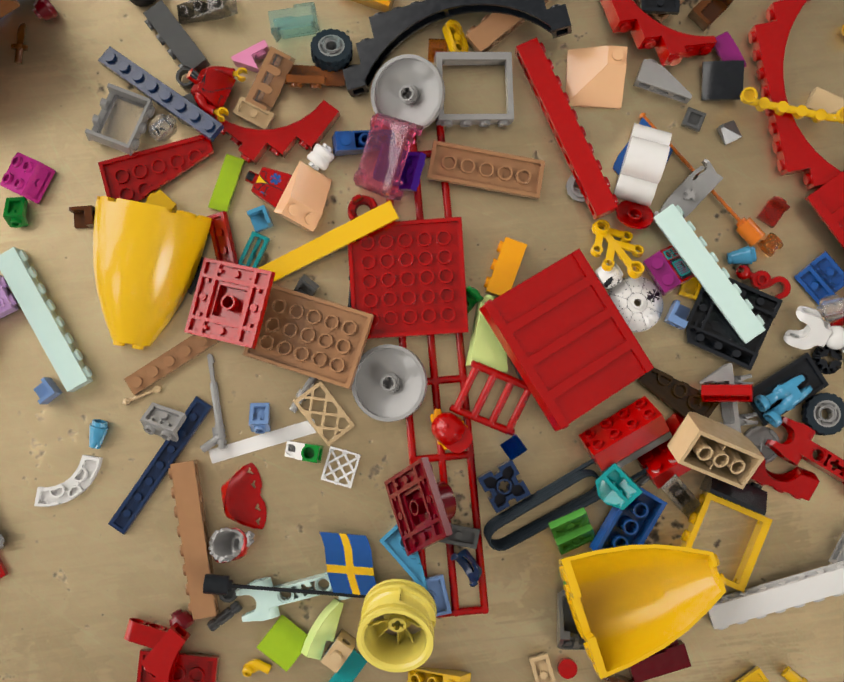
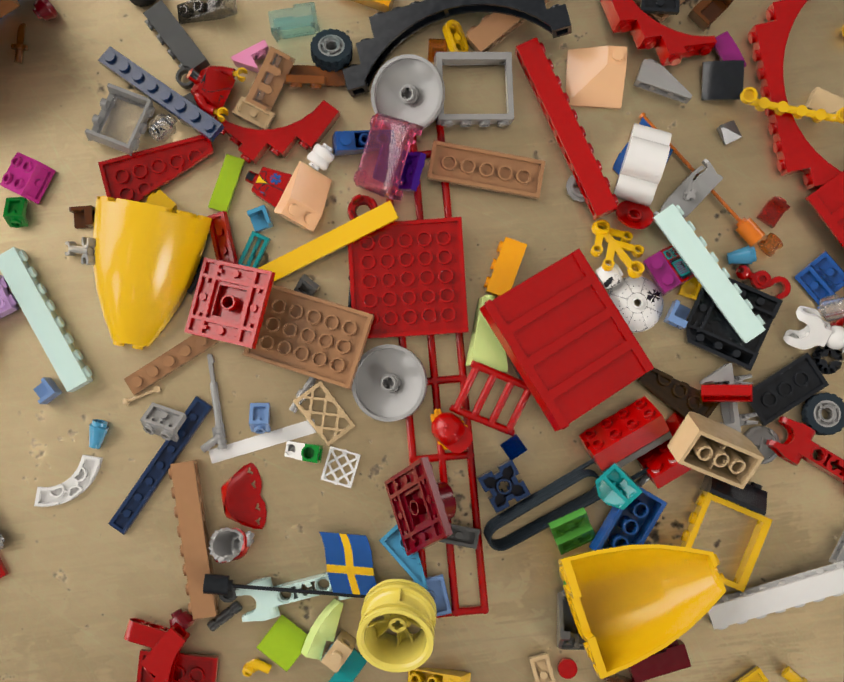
(86, 249): none -> light grey bar
(473, 297): green bracket -> none
(473, 575): dark blue helmet -> none
(680, 495): clear smoke slope -> none
(693, 119): dark grey tile -> none
(790, 398): dark azure piece -> none
(798, 482): red arch -> none

